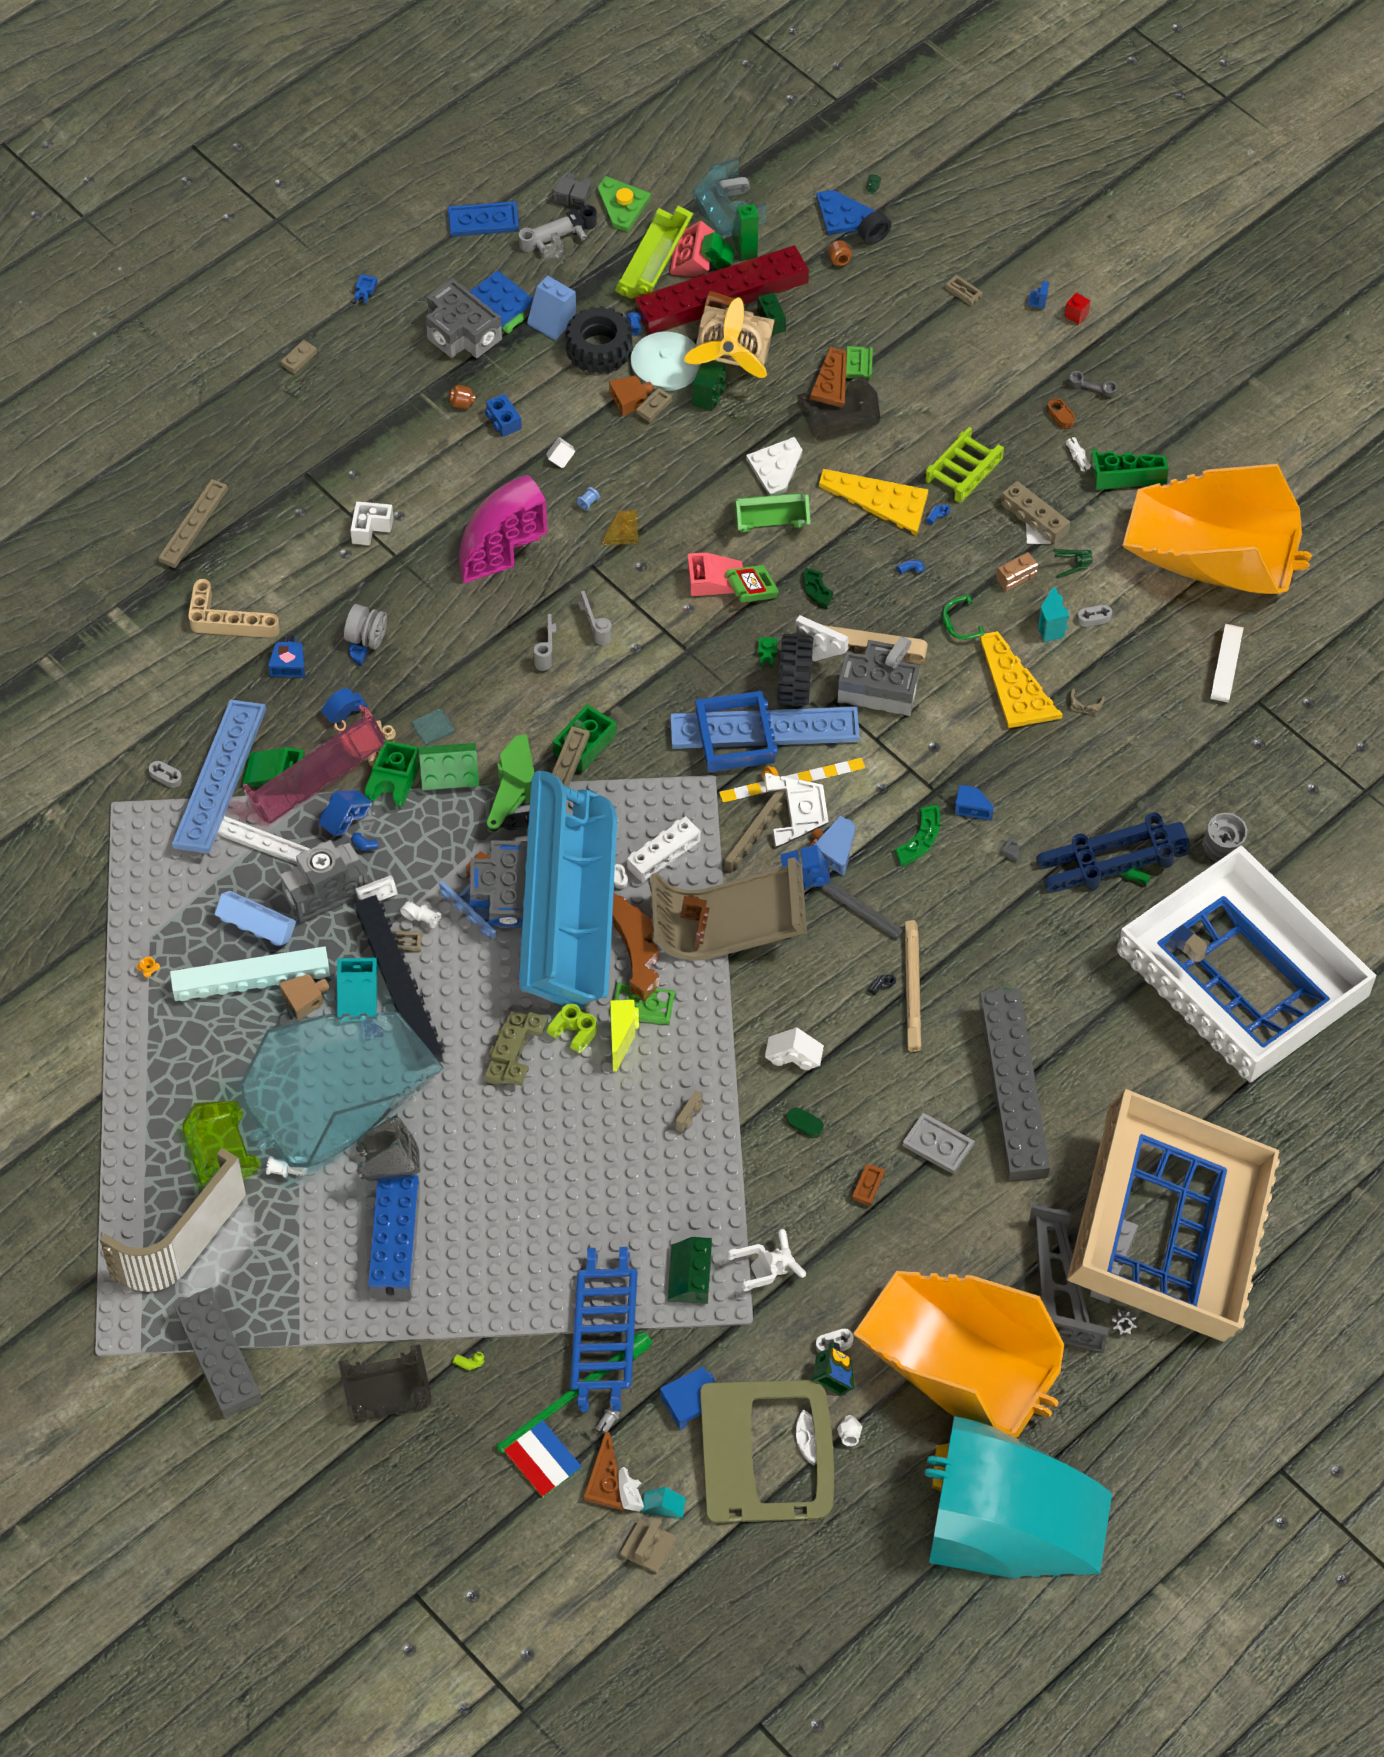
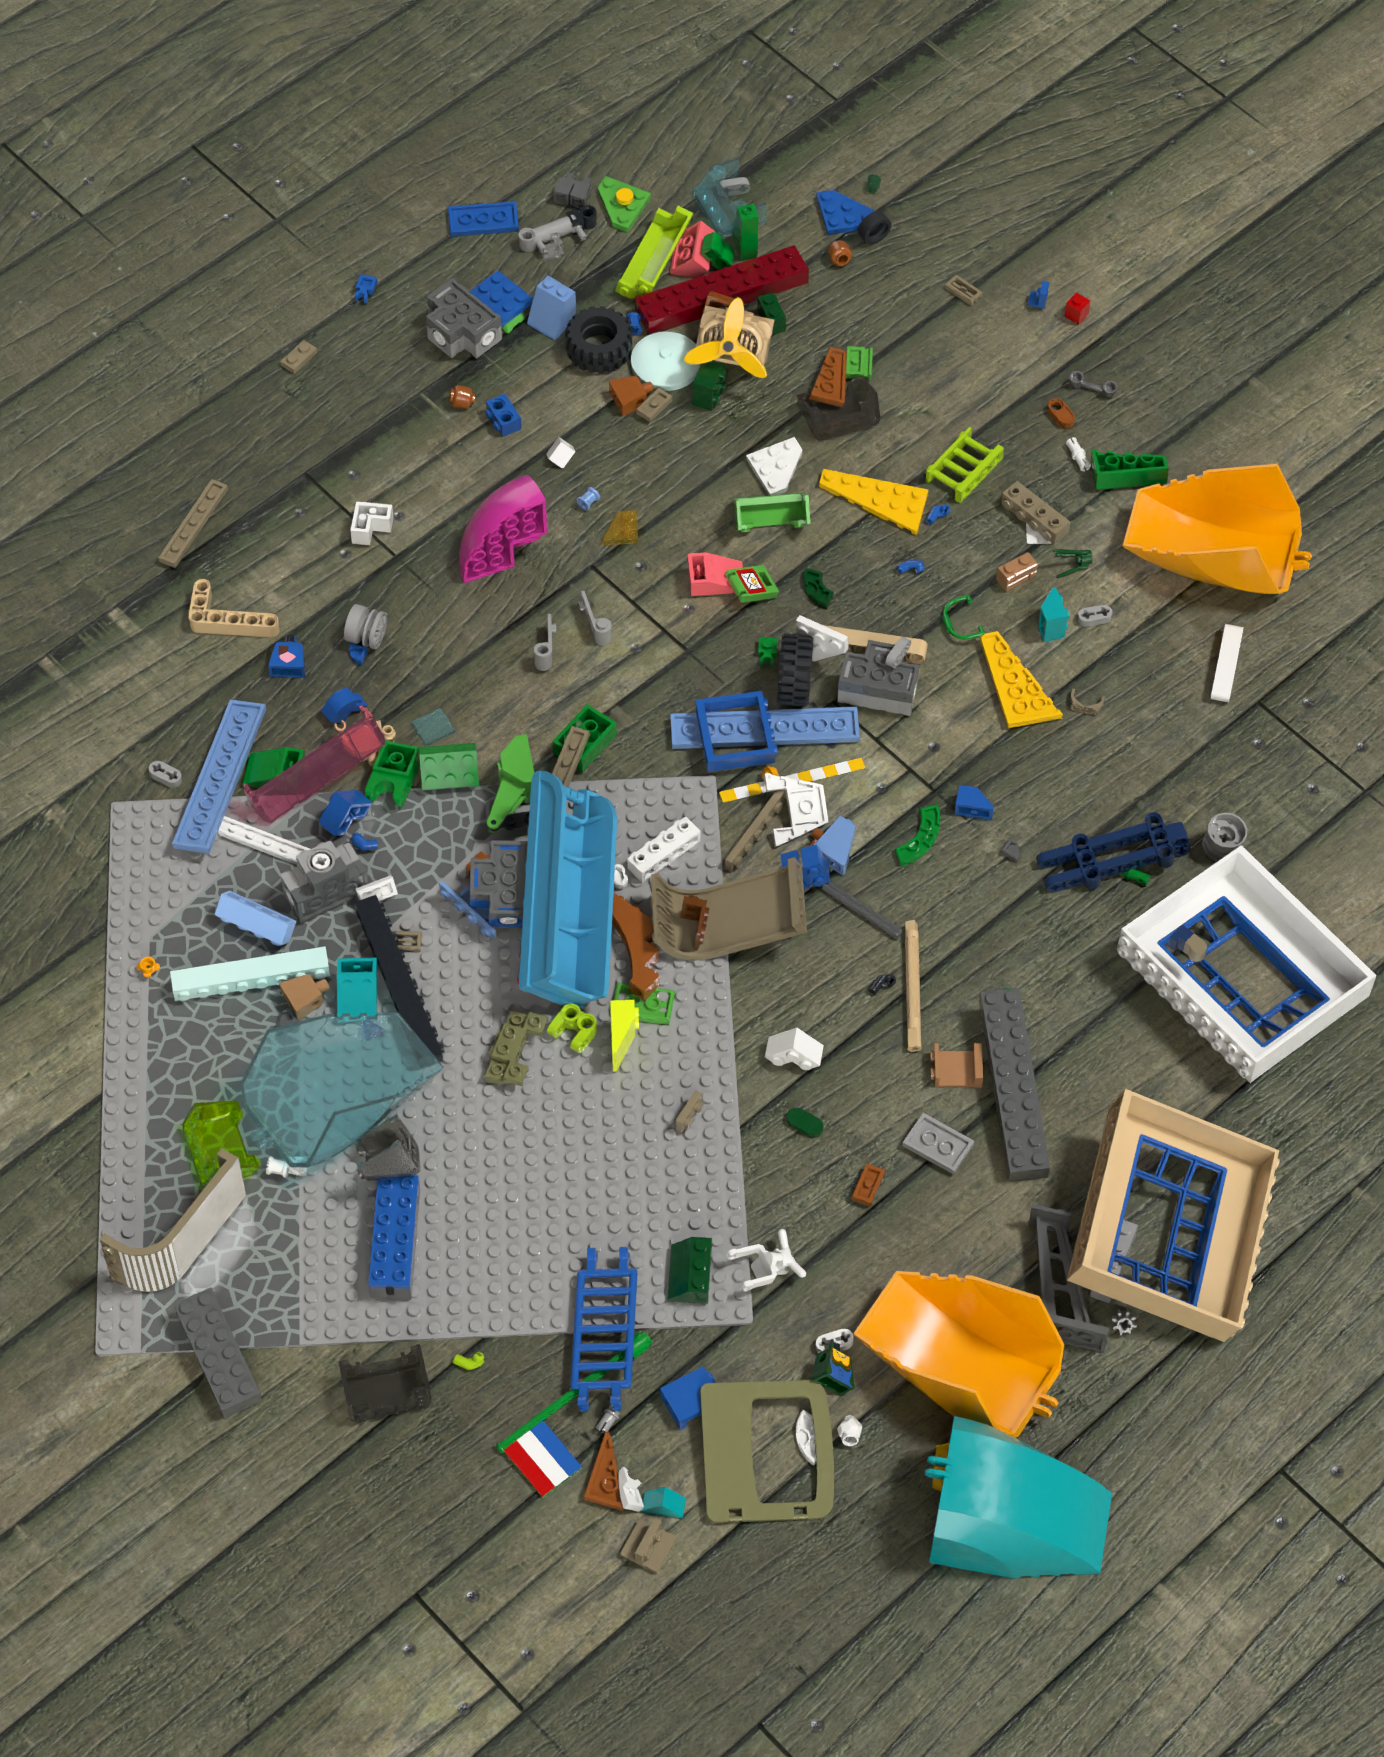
(422, 913): white connector -> none
(957, 1068): none -> medium nougat panel

